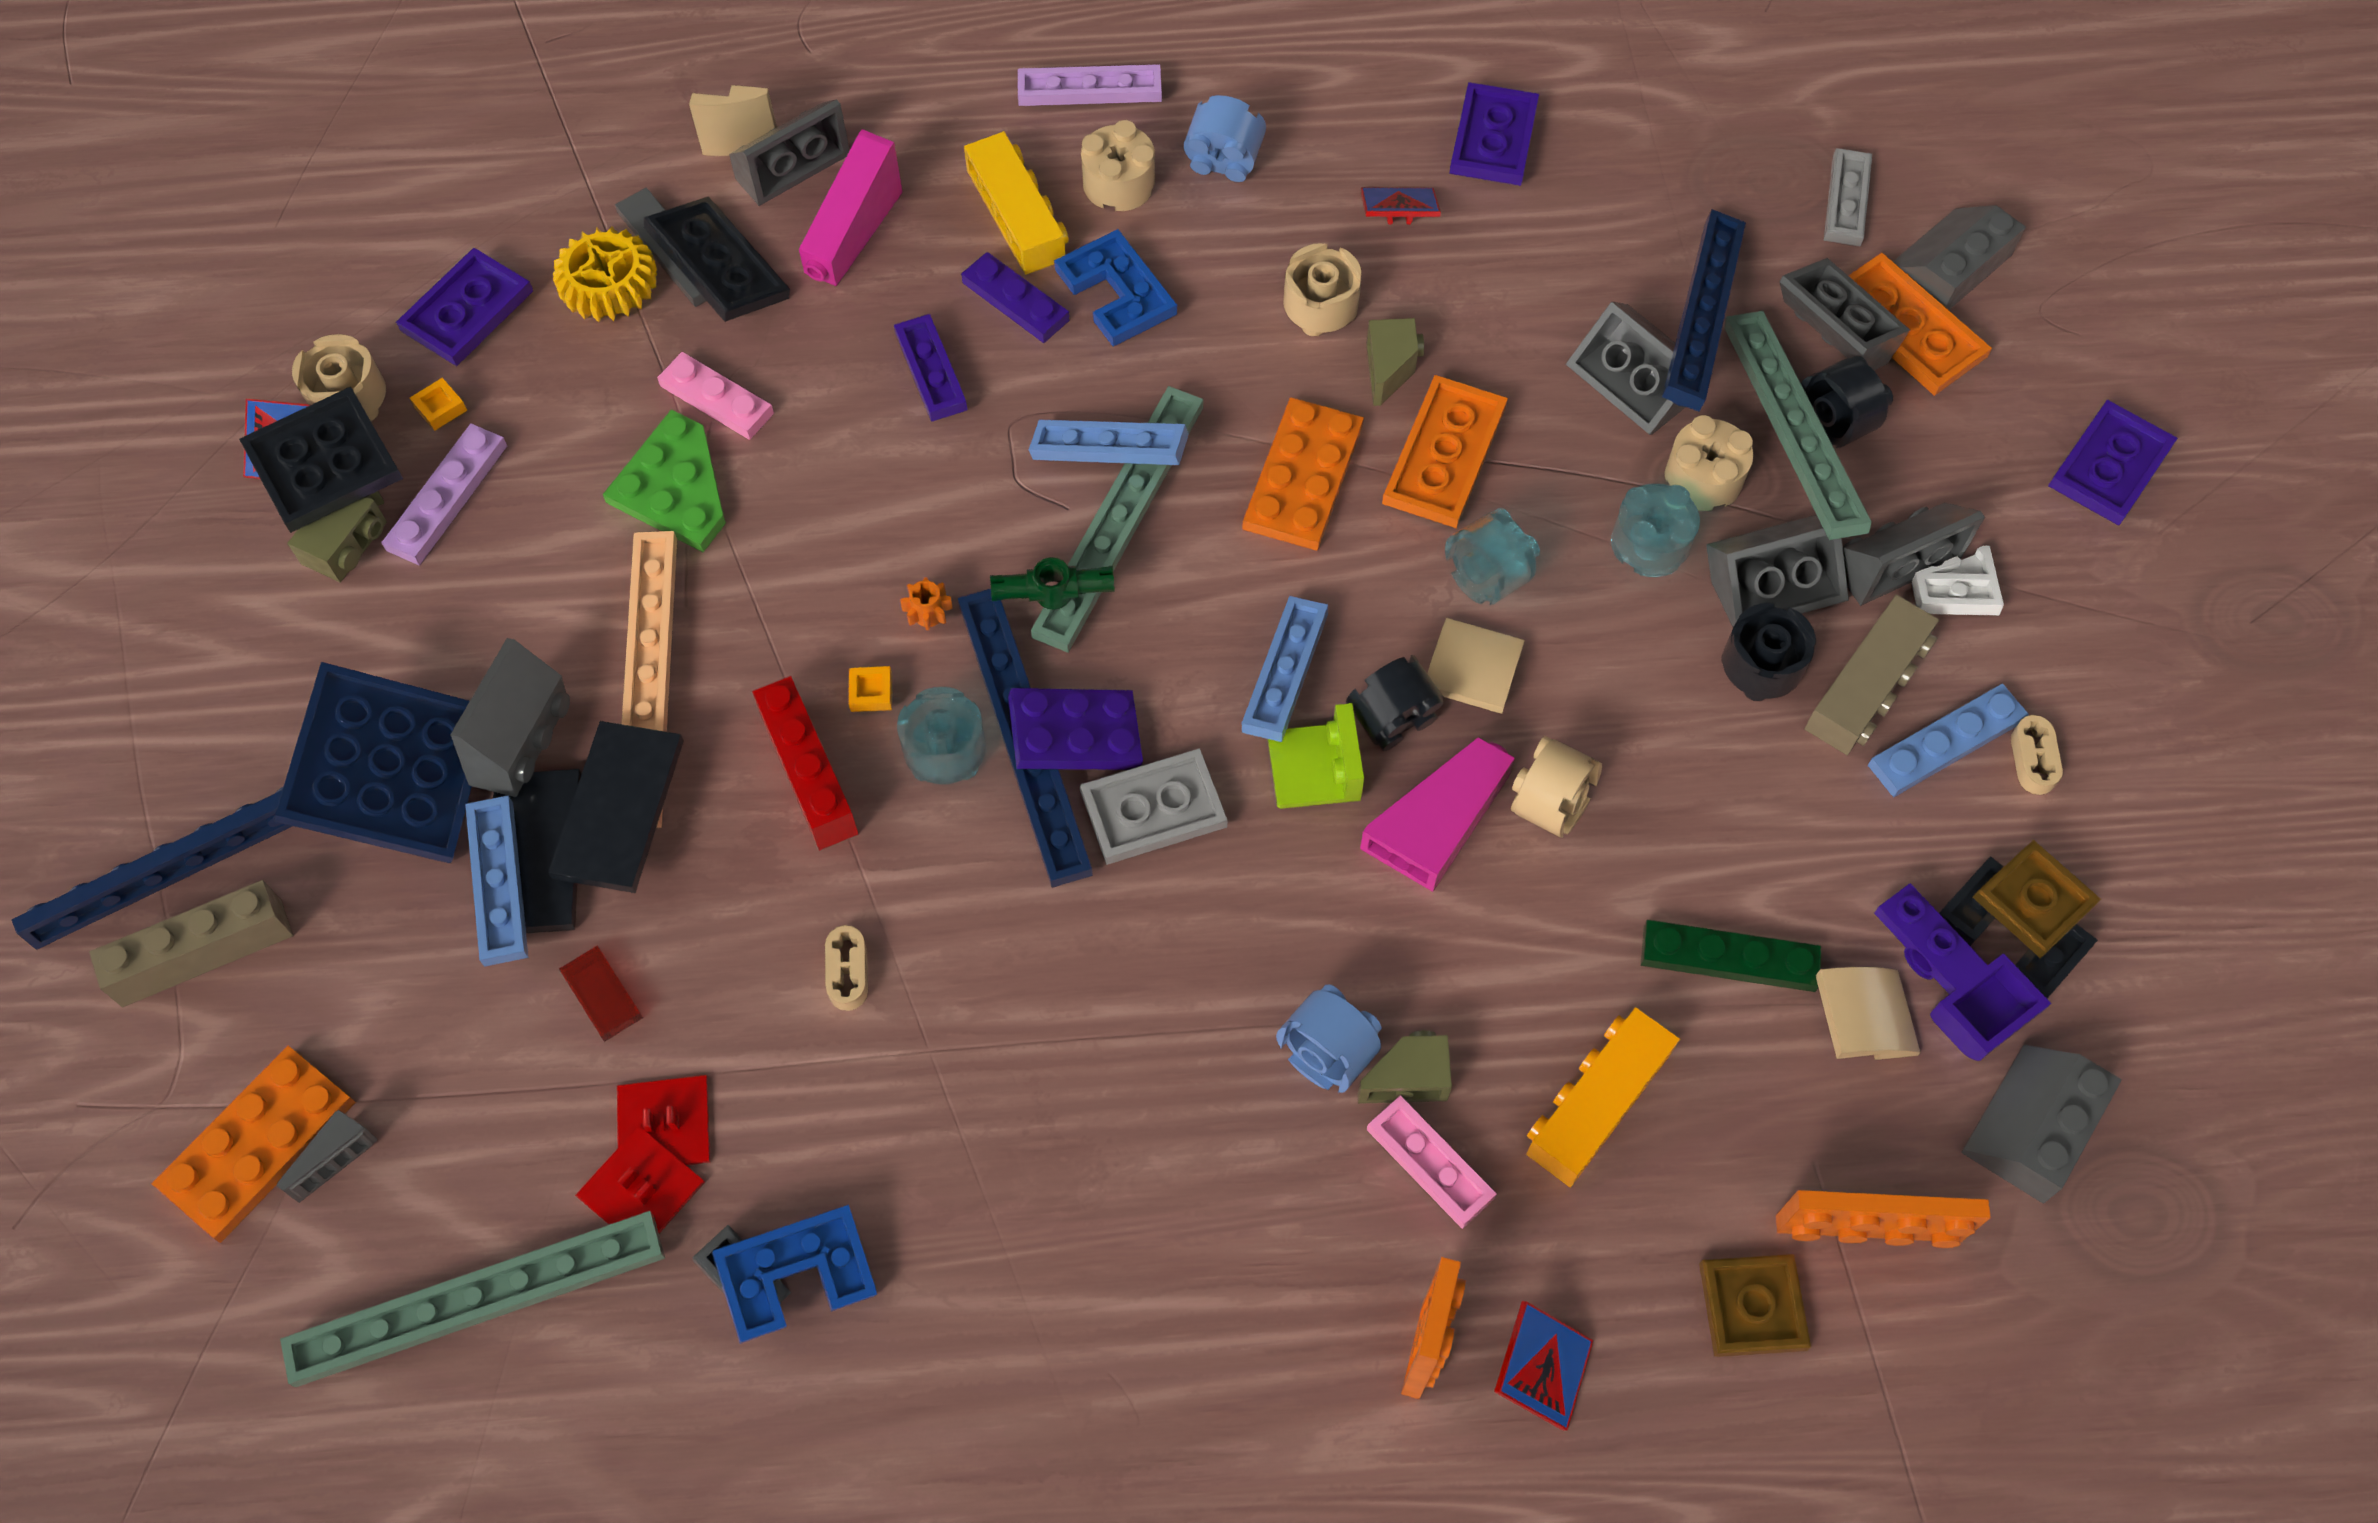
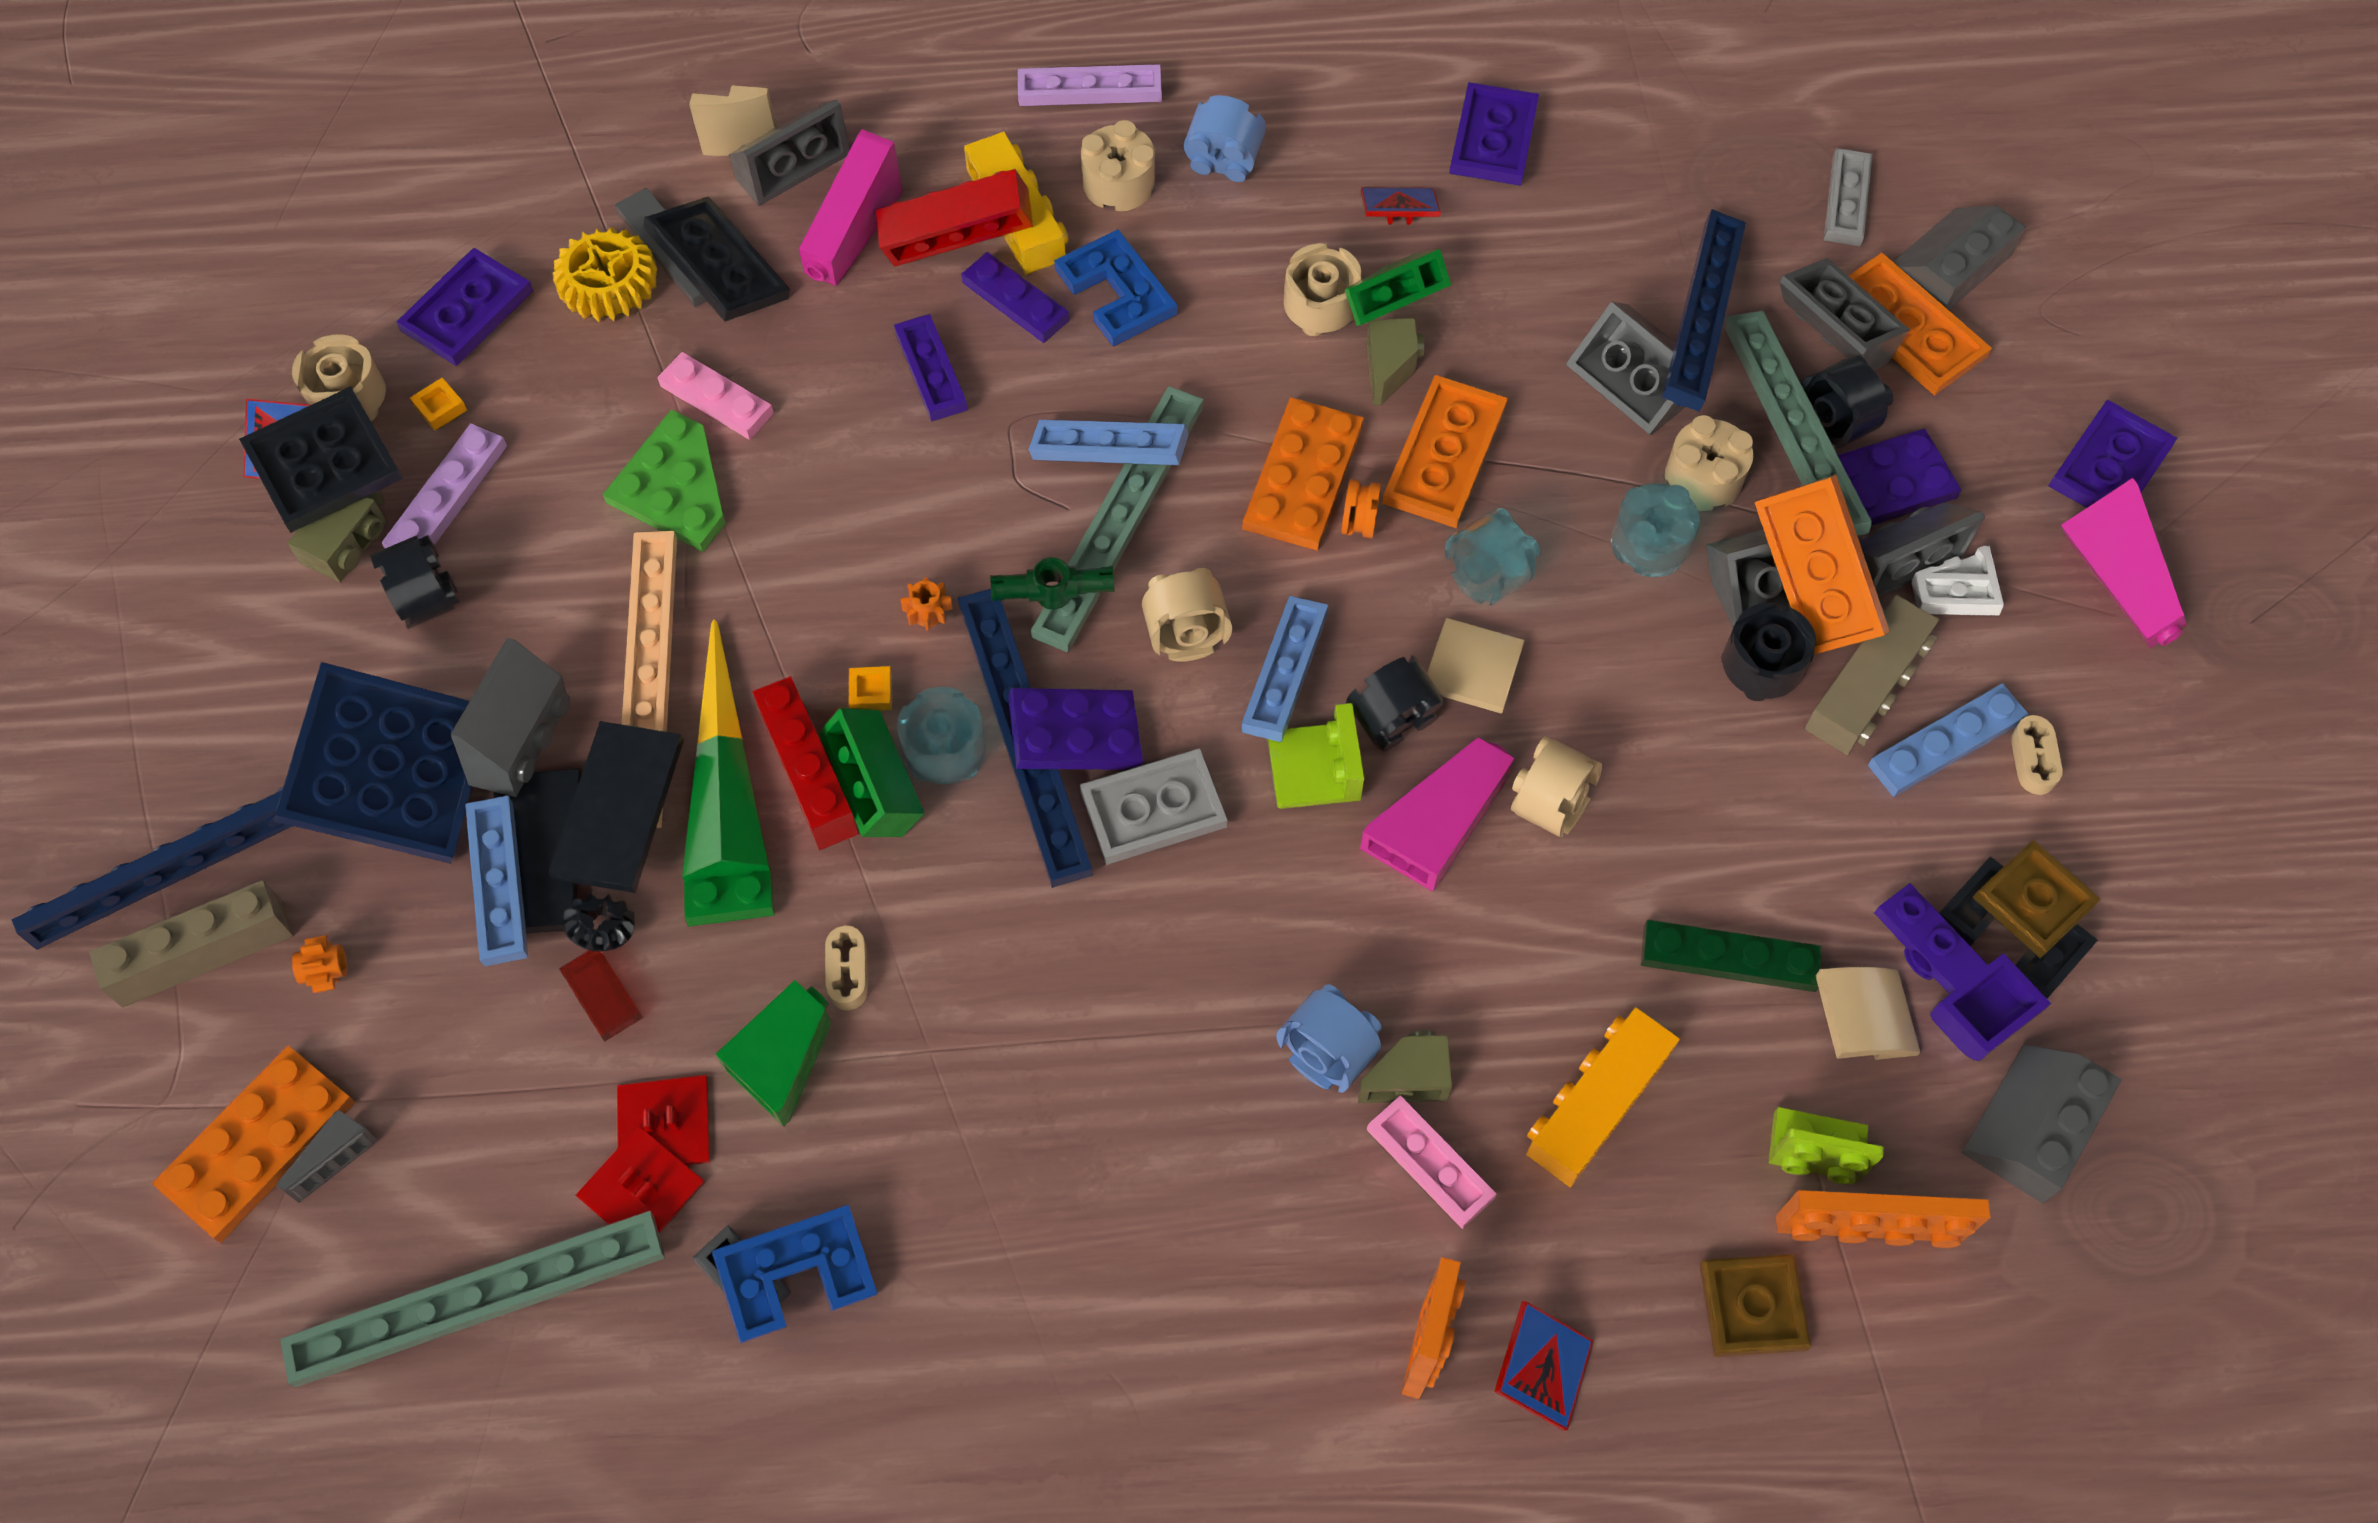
(319, 964): none -> orange gear
(414, 581): none -> black brick
(609, 935): none -> black gear
(725, 847): none -> green plate
(779, 1049): none -> green slope
(871, 773): none -> green brick
(954, 217): none -> red brick
(1186, 614): none -> tan brick
(1366, 502): none -> orange wheel
(1397, 285): none -> green slope
(1822, 563): none -> orange plate
(1822, 1146): none -> lime bracket
(1900, 476): none -> dark purple plate
(2126, 558): none -> dark pink slope

